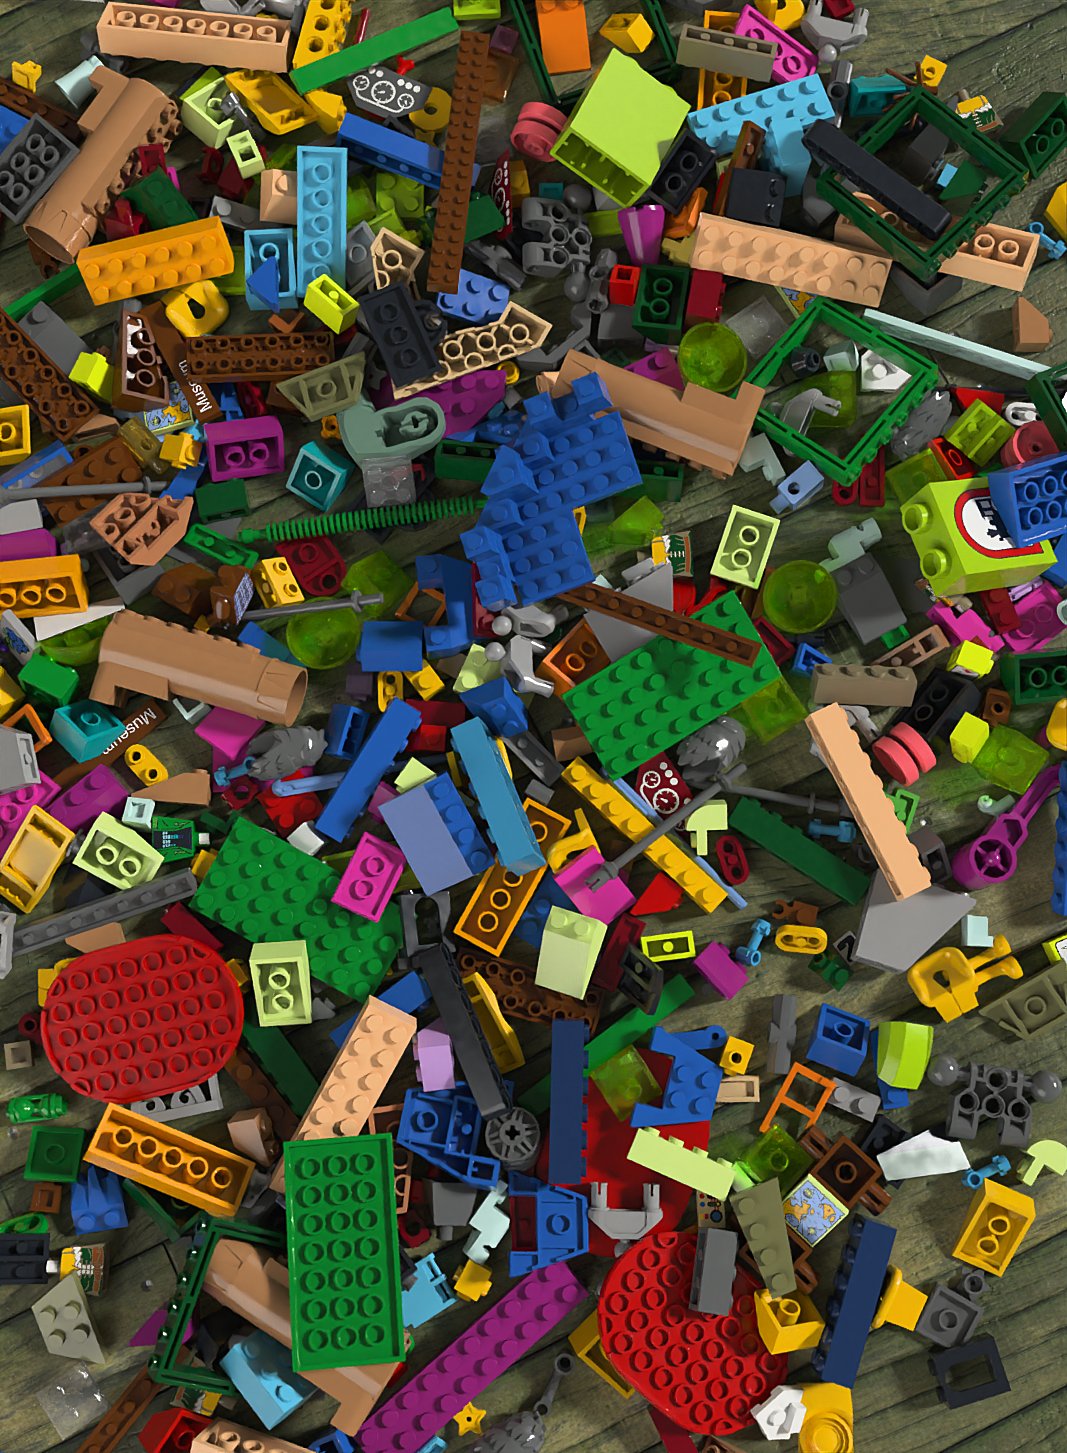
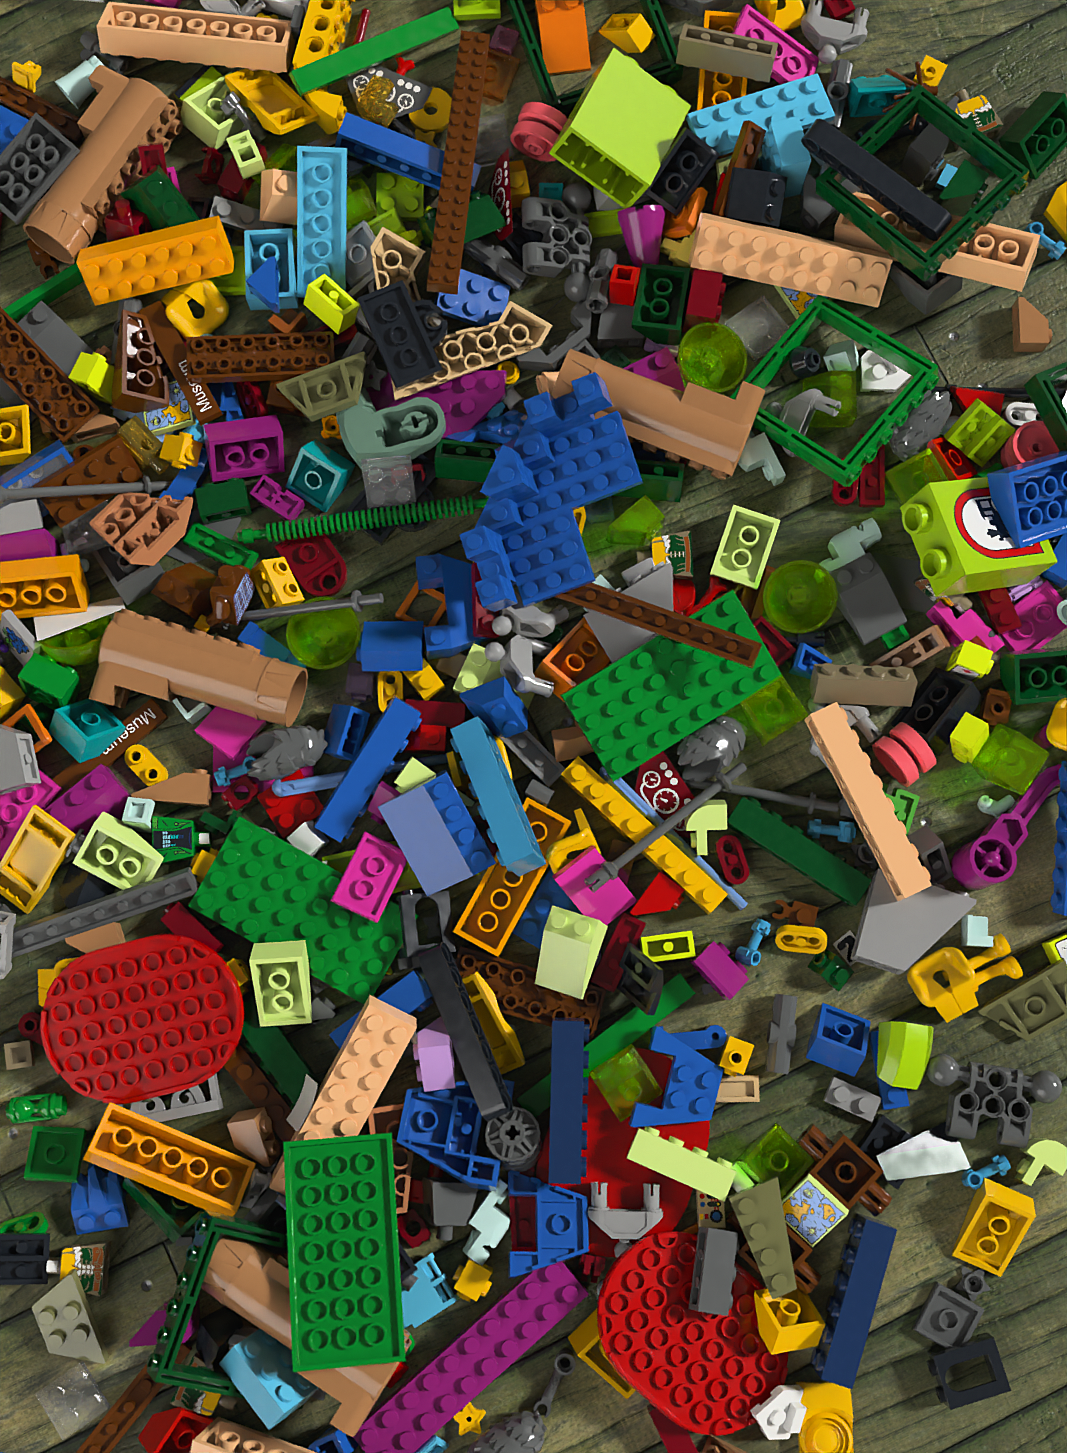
(46, 1197): reddish brown plate -> none
(281, 503): none -> magenta piece
(303, 1104): none -> white sticker
(372, 102): none -> clear yellow plate
(378, 575): clear neon green slope -> none
(591, 1263): none -> dark red piece
(780, 1097): orange window -> none
(805, 481): light blue torso -> none
(899, 1302): yellow piece -> none
(953, 345): light aqua tile -> none

